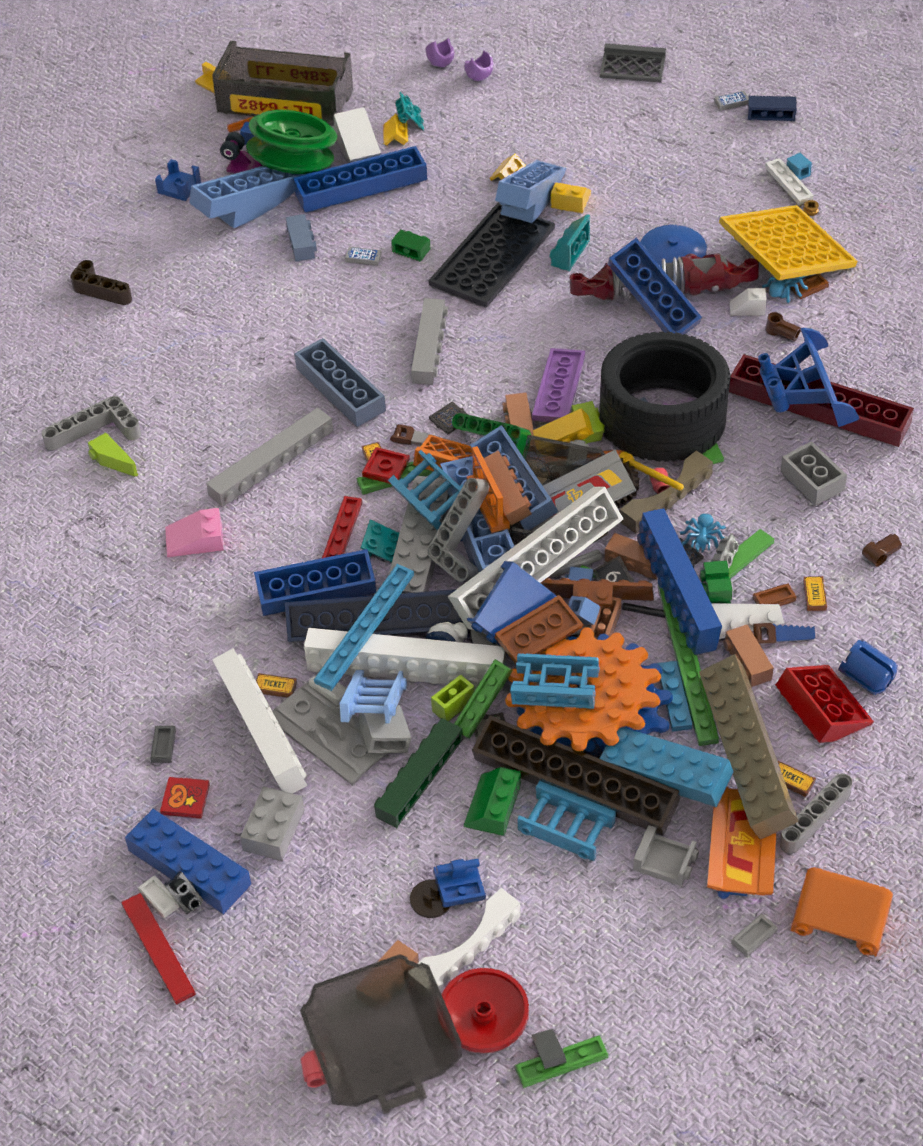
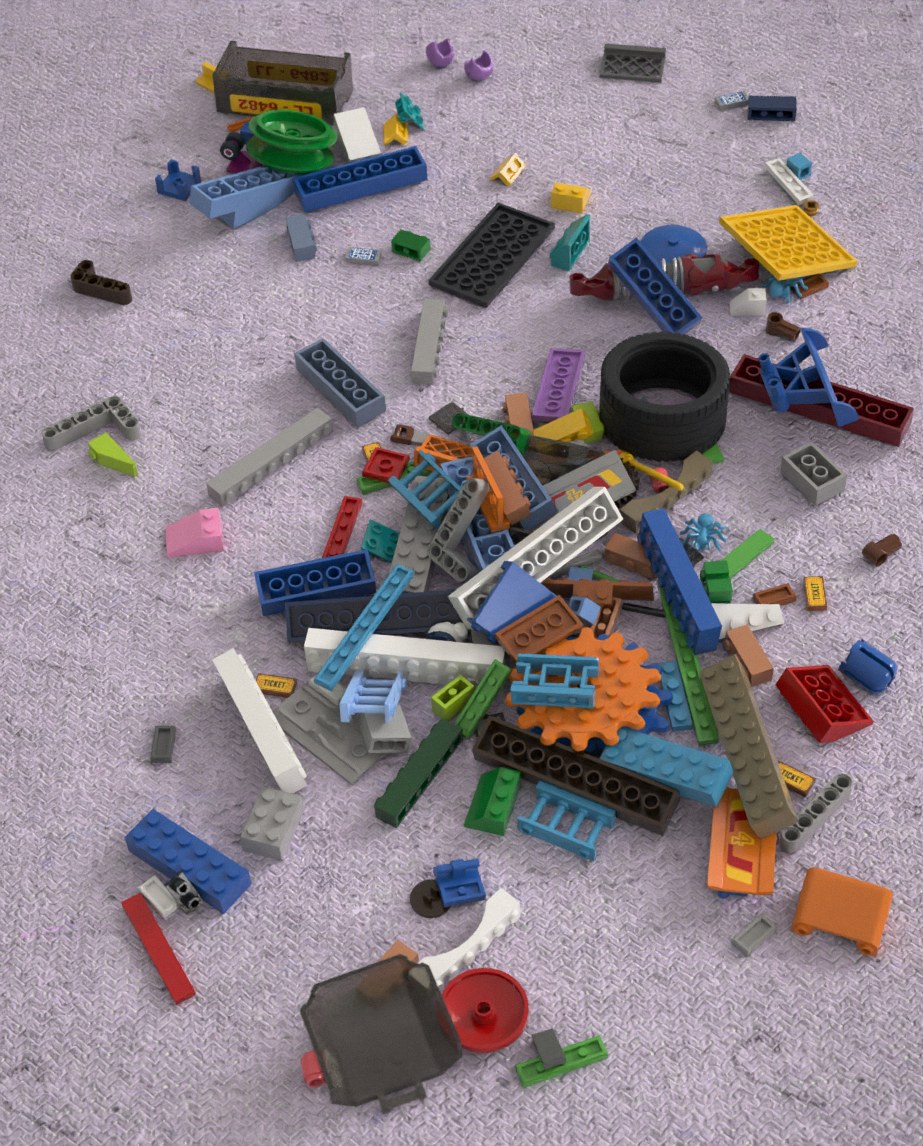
(185, 797): red tile -> none
(528, 190): medium blue slope -> none
(613, 571): piece -> none
(664, 857): light grey panel -> none
(726, 550): light grey hinge -> none
(783, 633): blue piece -> none

